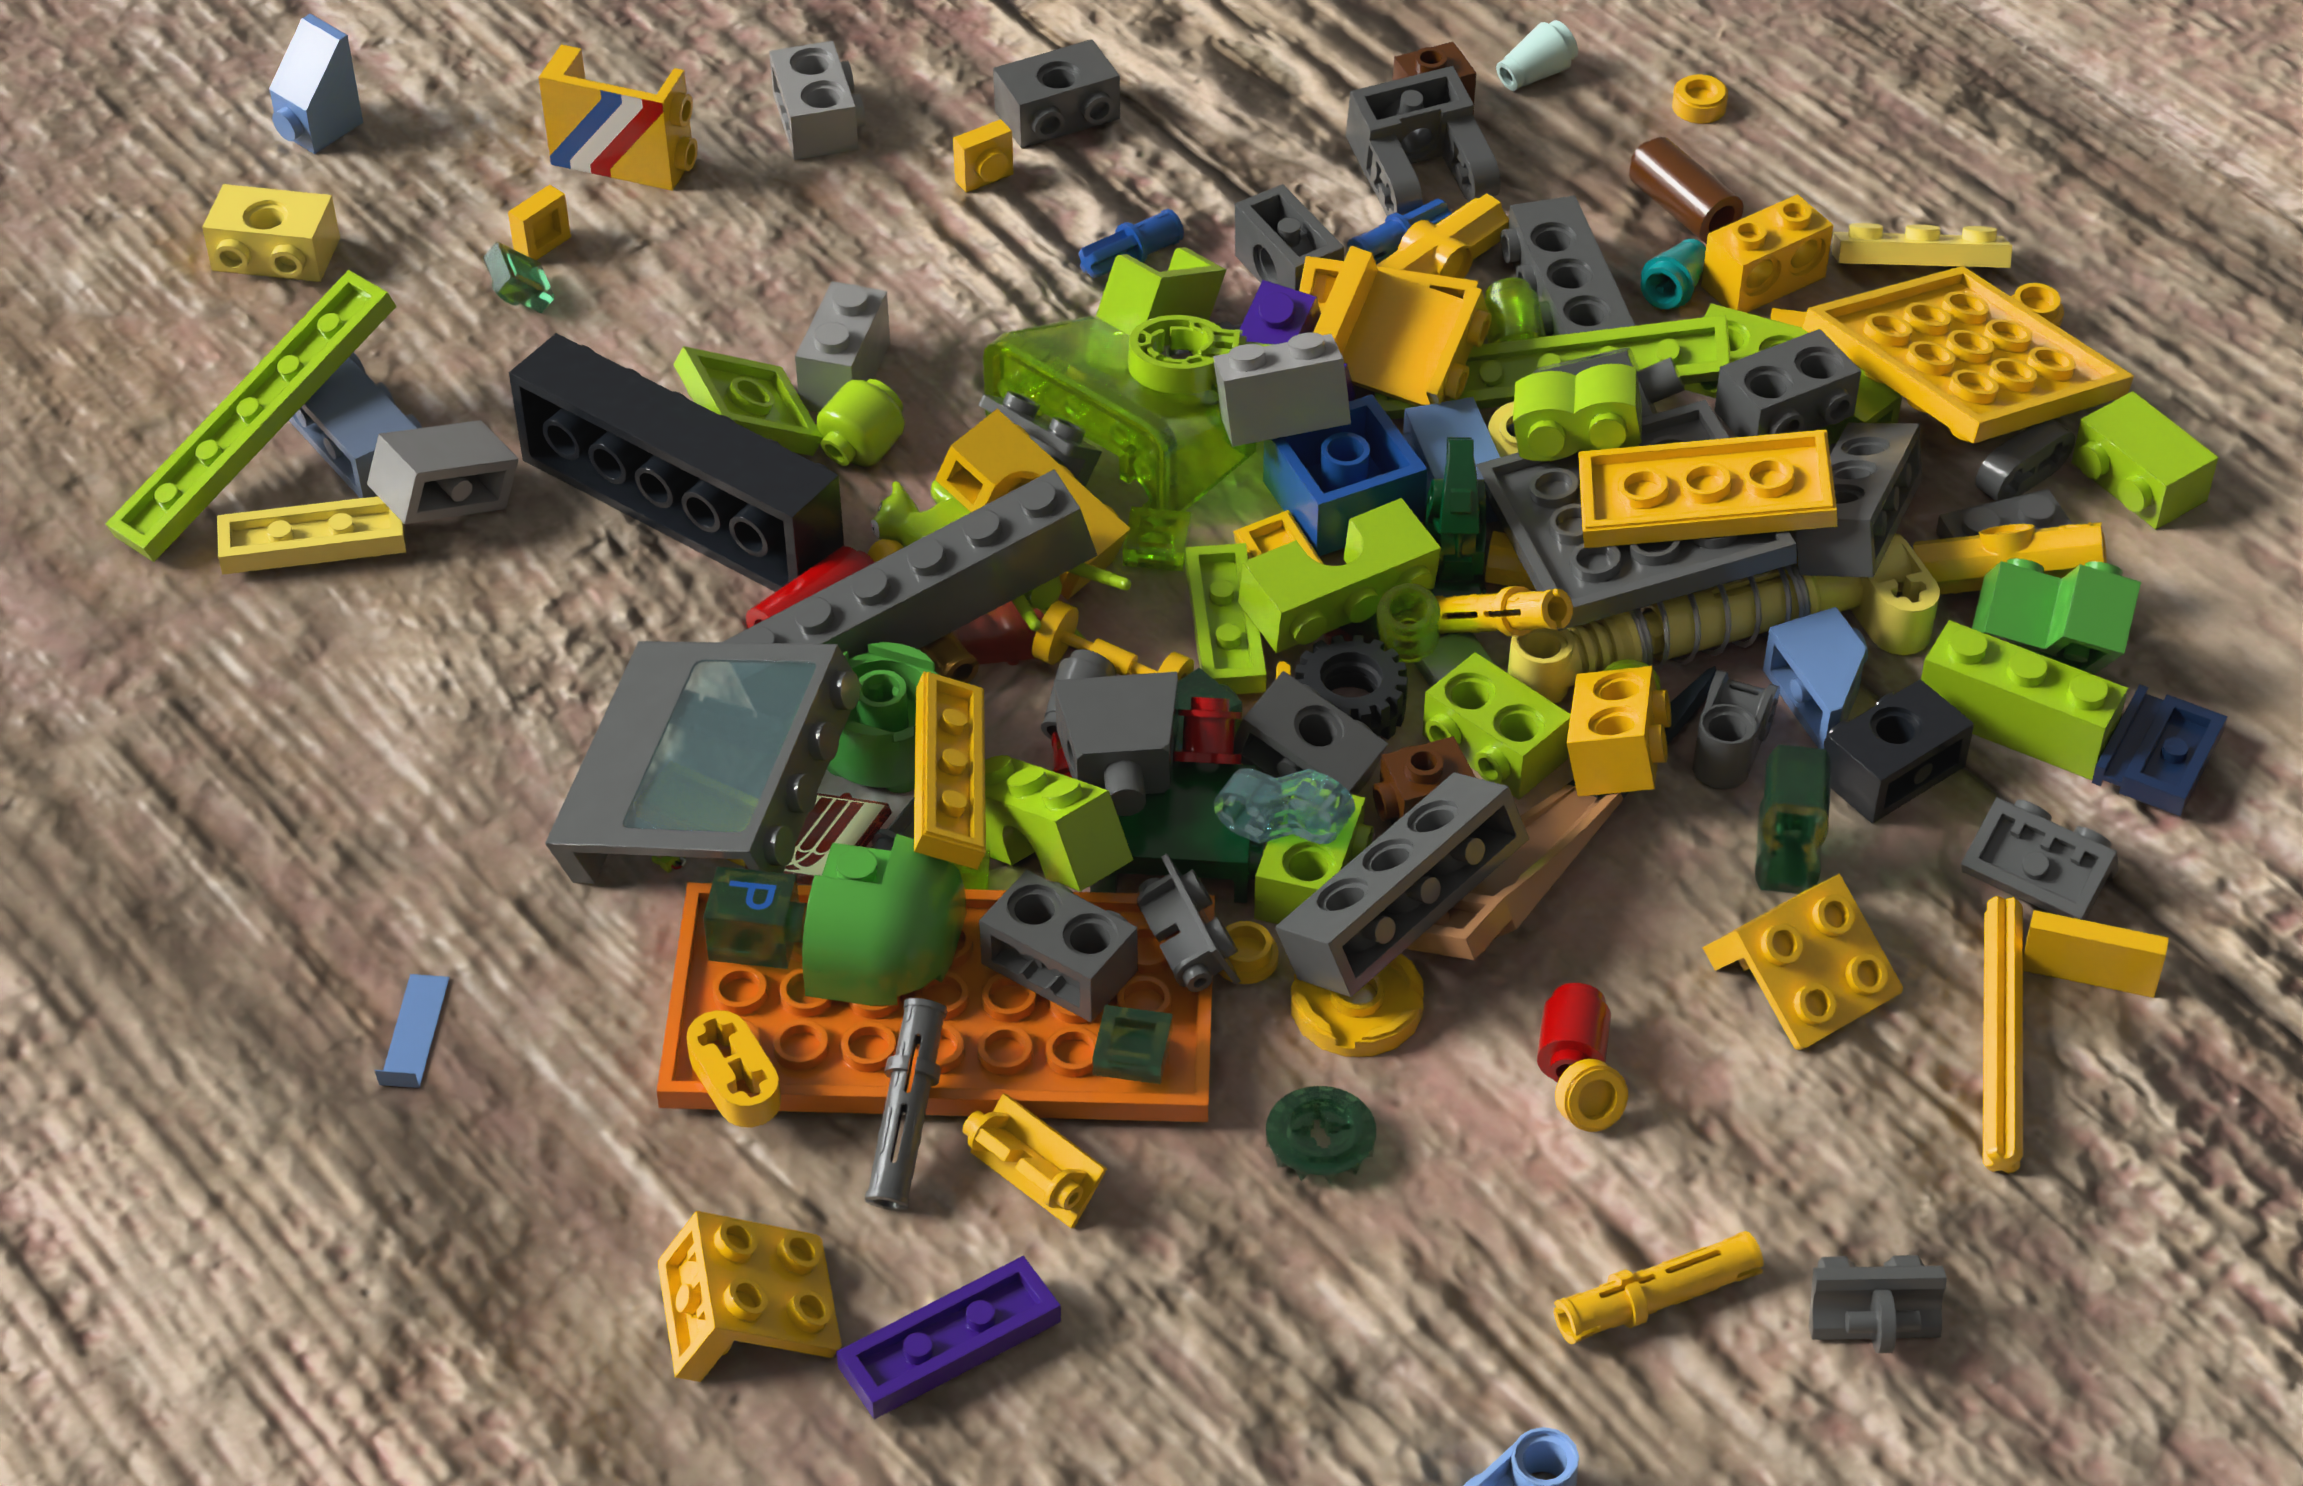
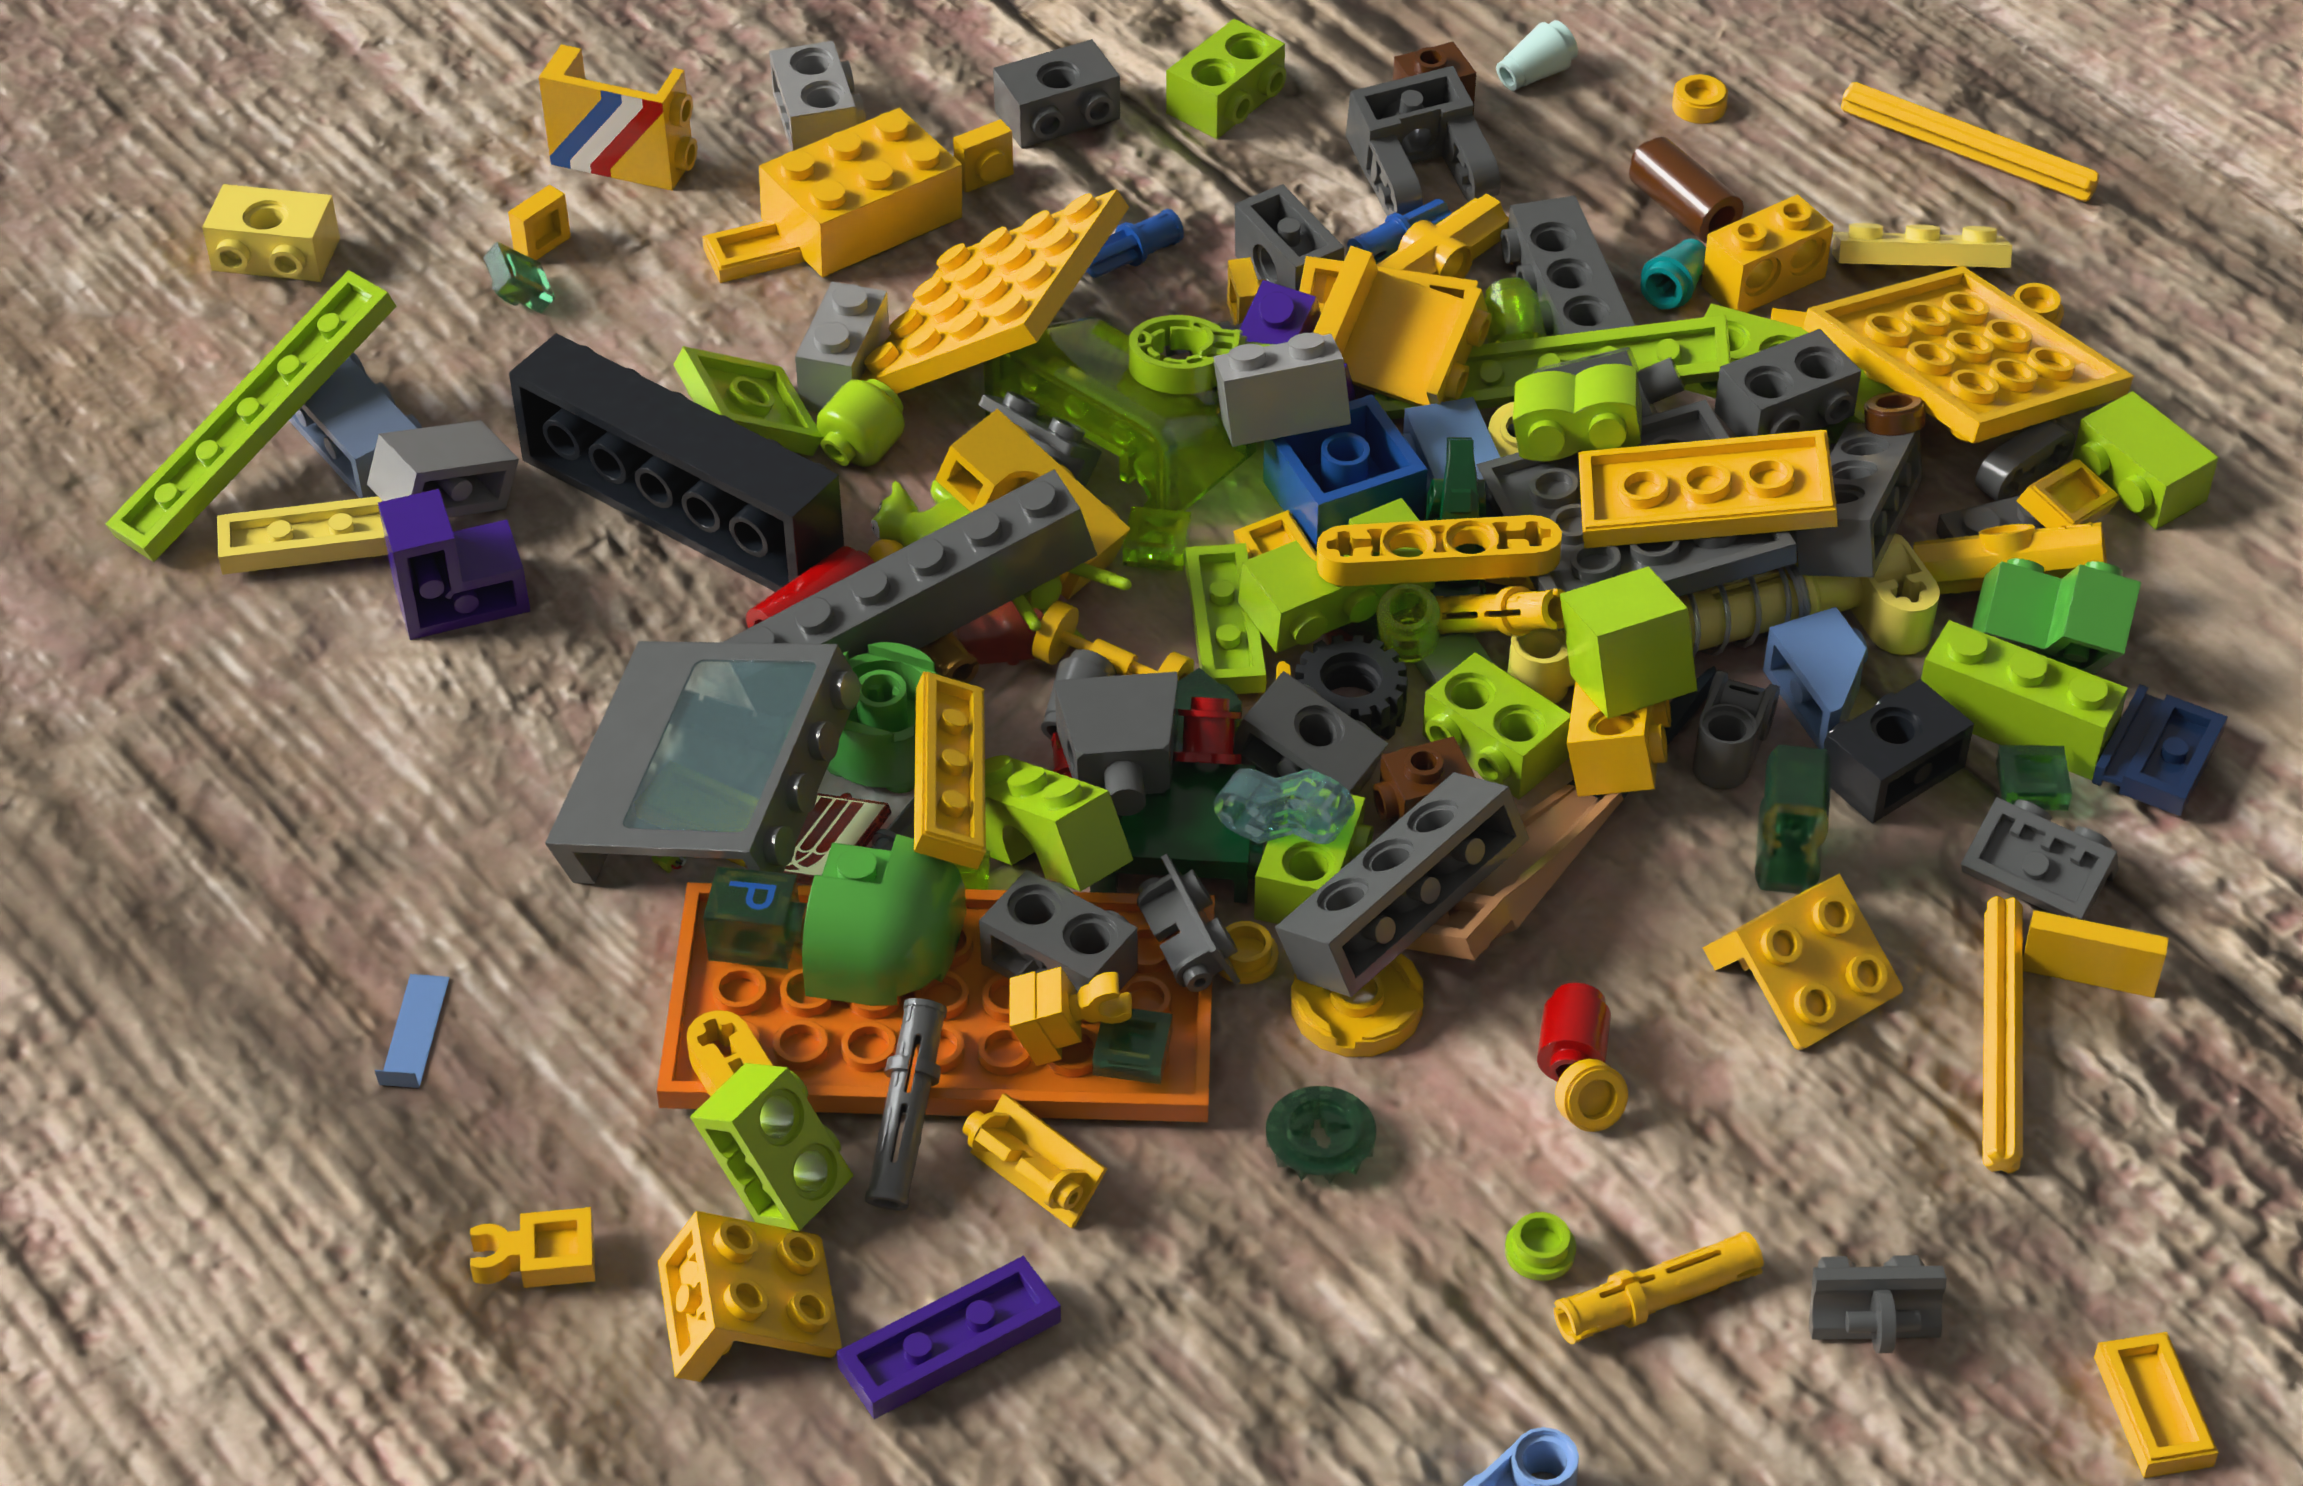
(316, 87): medium blue slope -> none
(450, 576): none -> dark purple brick
(547, 1249): none -> yellow plate
(749, 251): none -> yellow tile
(772, 1145): none -> lime brick
(861, 191): none -> yellow brick
(994, 293): none -> yellow plate
(1049, 1010): none -> yellow piece
(1142, 293): lime panel -> none
(1225, 78): none -> lime brick
(1241, 287): none -> yellow plate
(1438, 543): none -> yellow beam
(1540, 1247): none -> lime plate
(1628, 642): none -> lime head
(1894, 414): none -> reddish brown tile
(1970, 141): none -> yellow axle
(2034, 775): none -> clear green plate
(2069, 496): none -> yellow tile
(2155, 1405): none -> yellow tile

